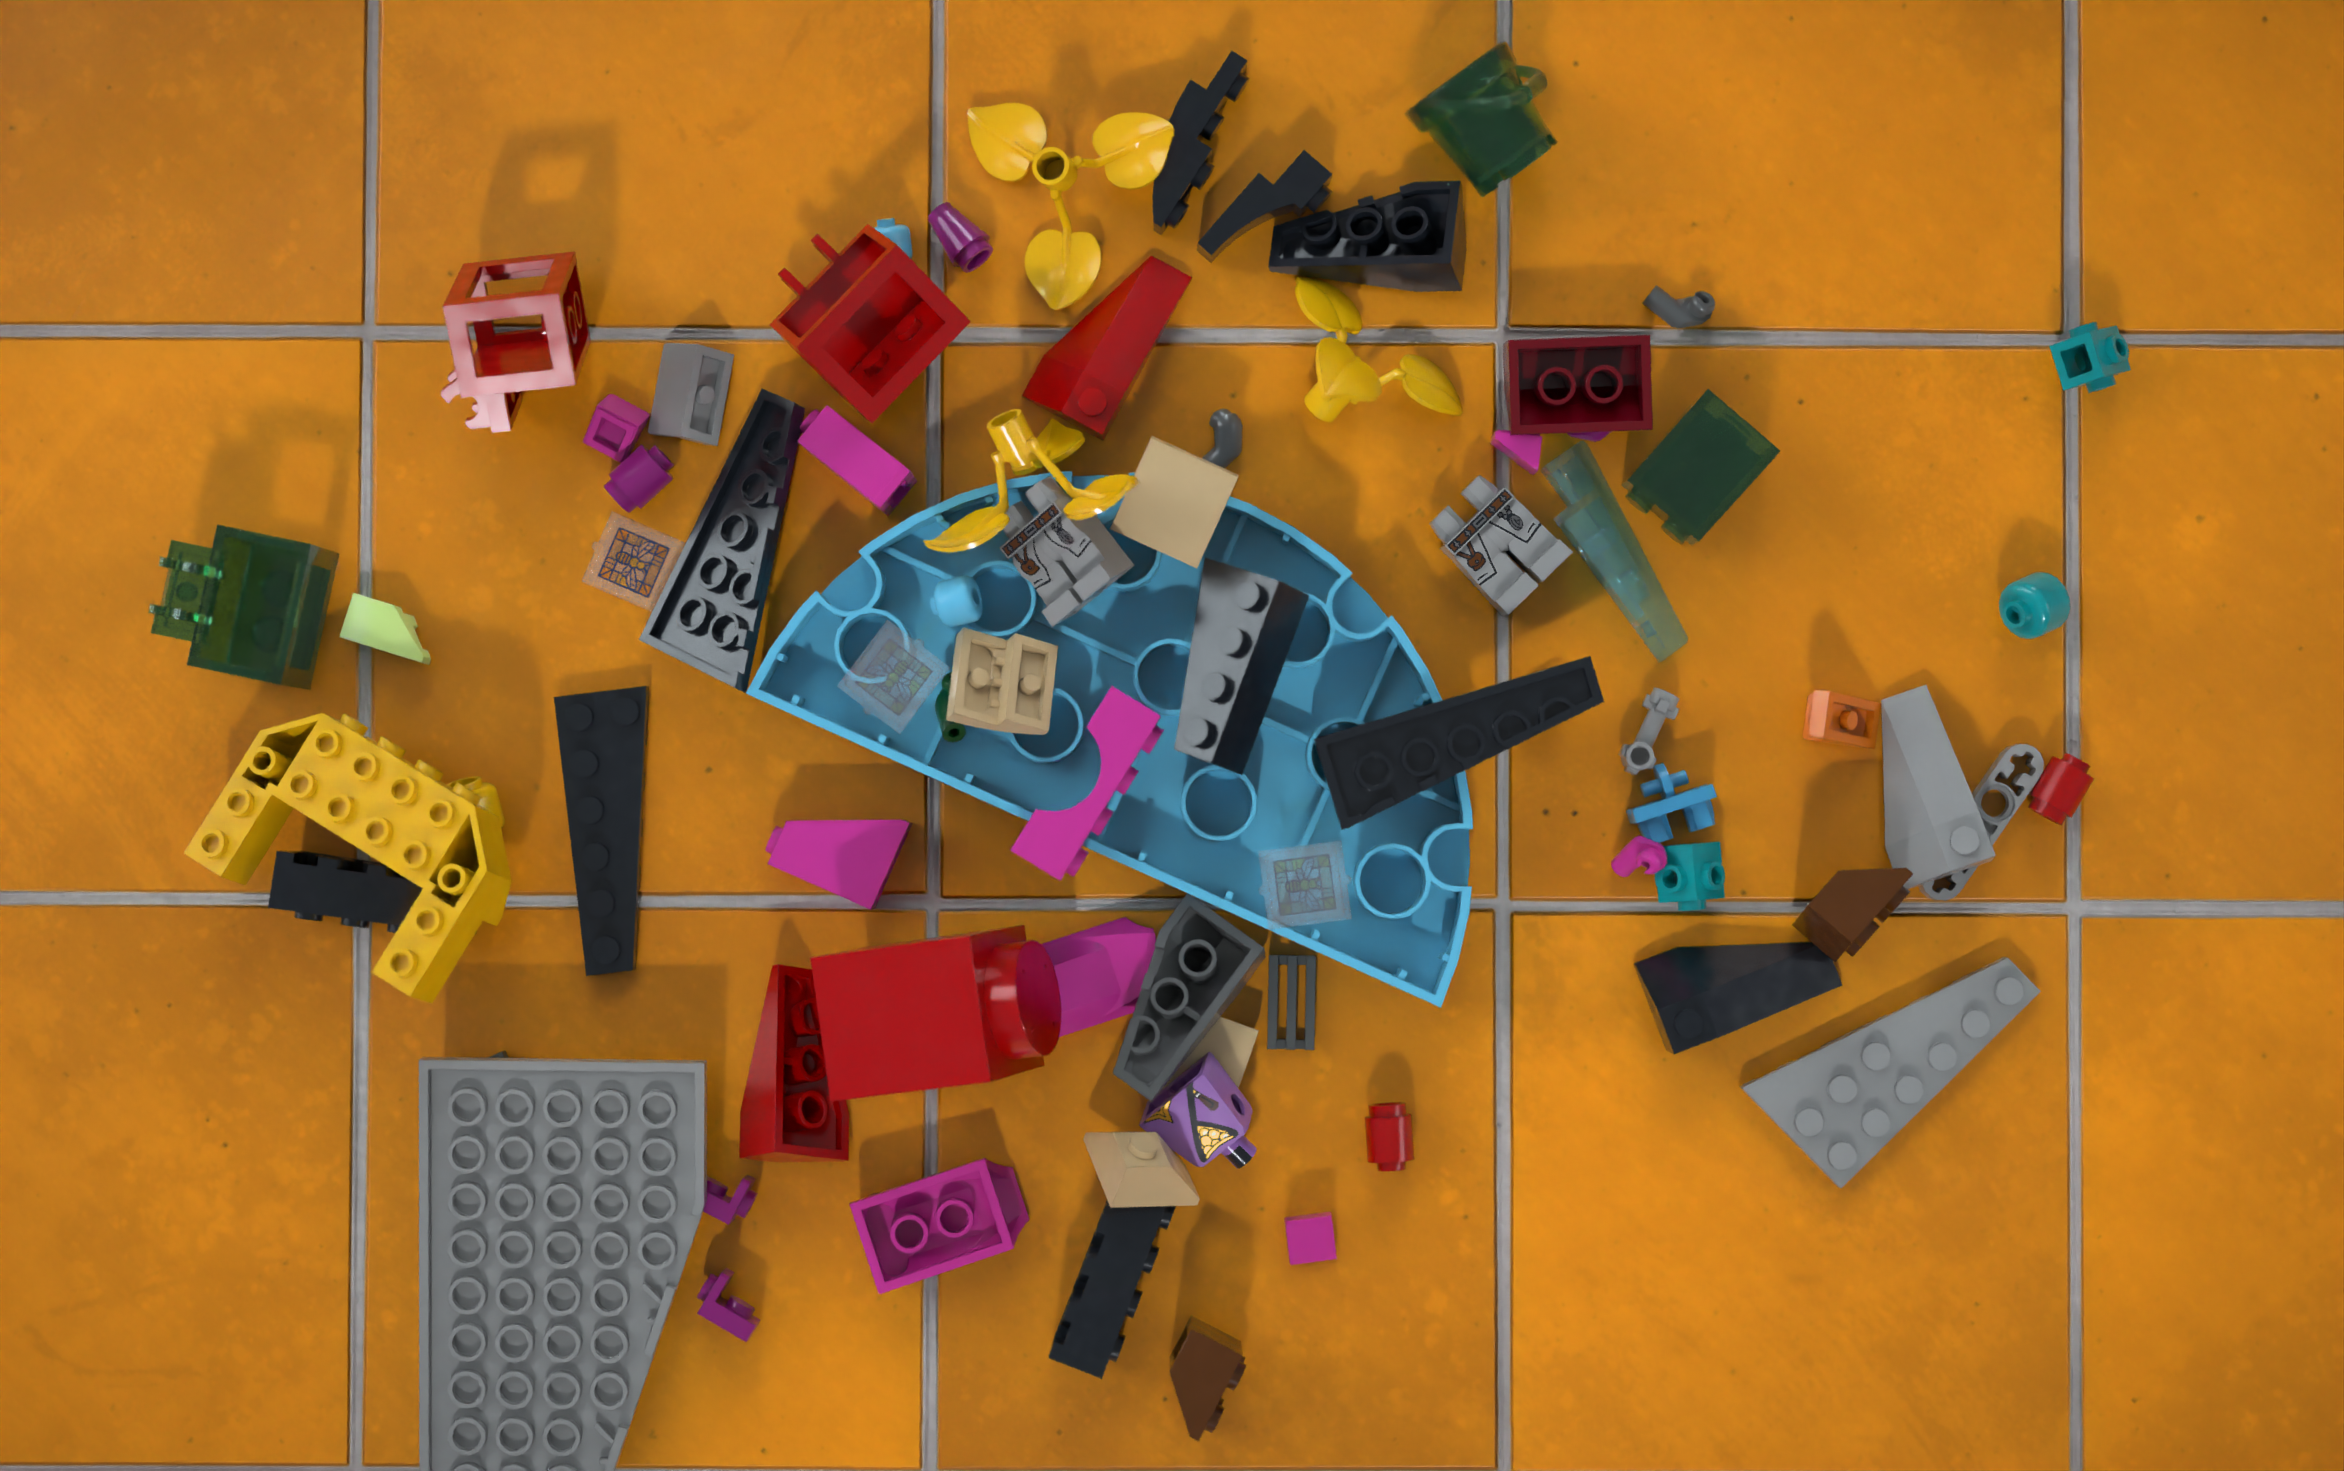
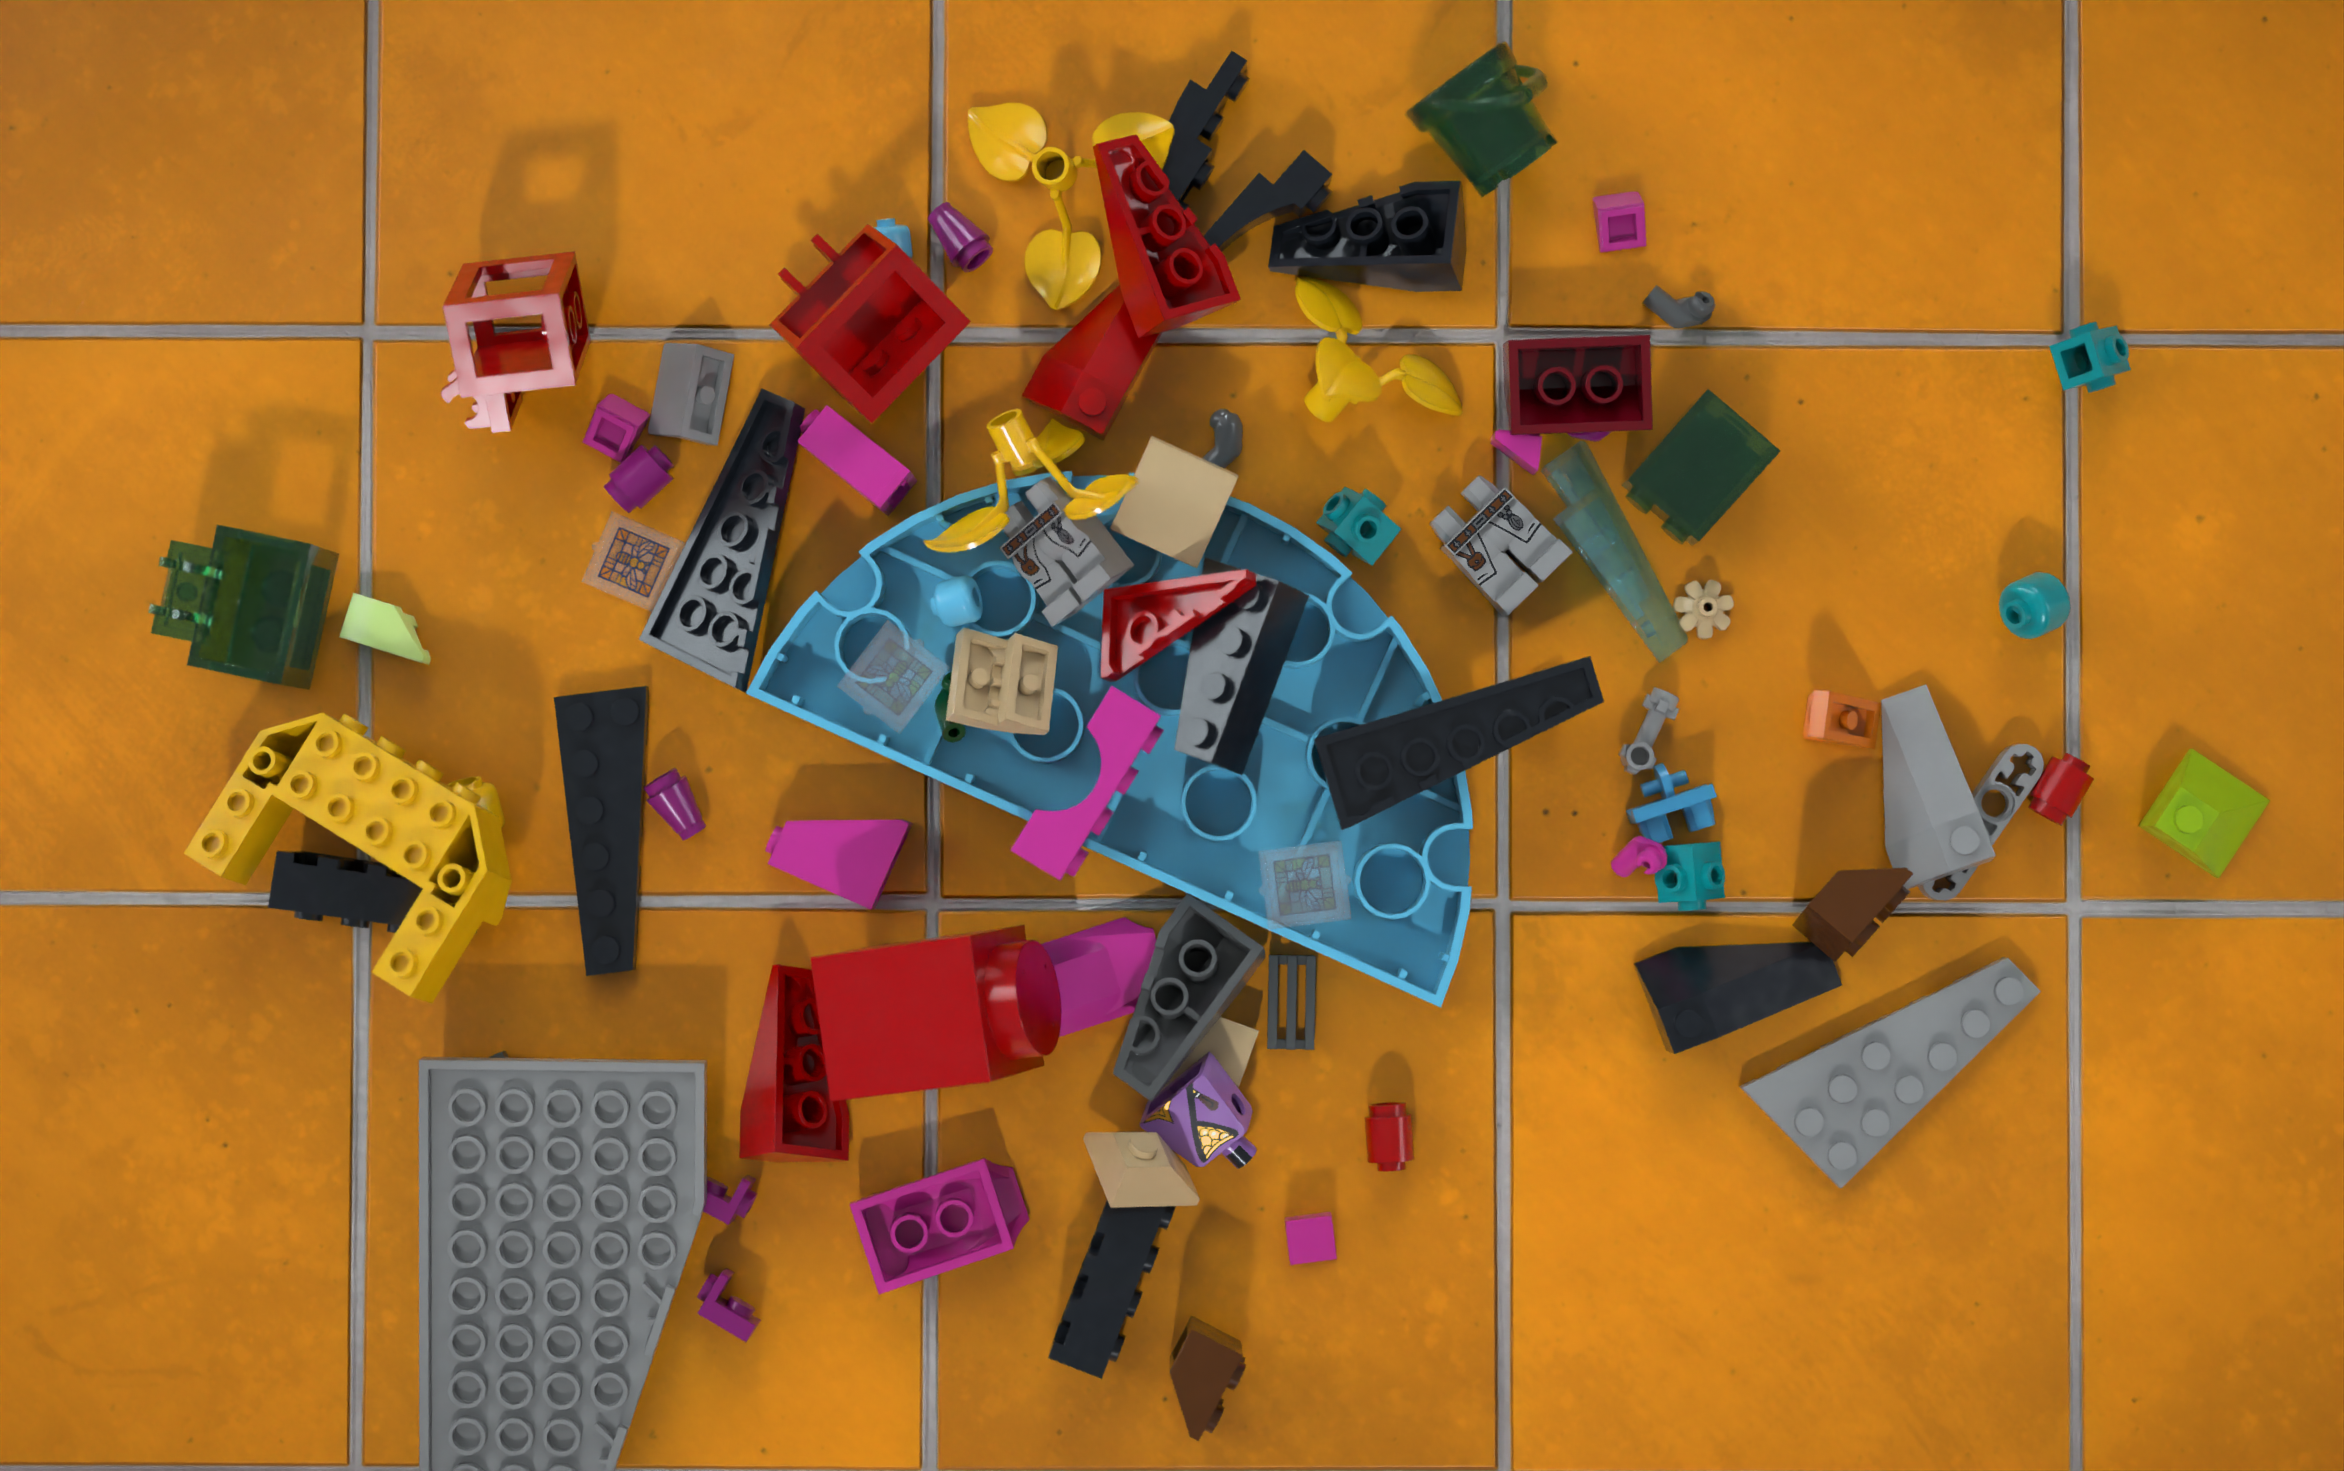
(675, 803): none -> magenta cone
(1153, 615): none -> red wing
(1159, 253): none -> red wedge
(1357, 525): none -> teal brick
(1619, 221): none -> dark pink slope
(1694, 608): none -> tan plant
(2204, 813): none -> lime slope

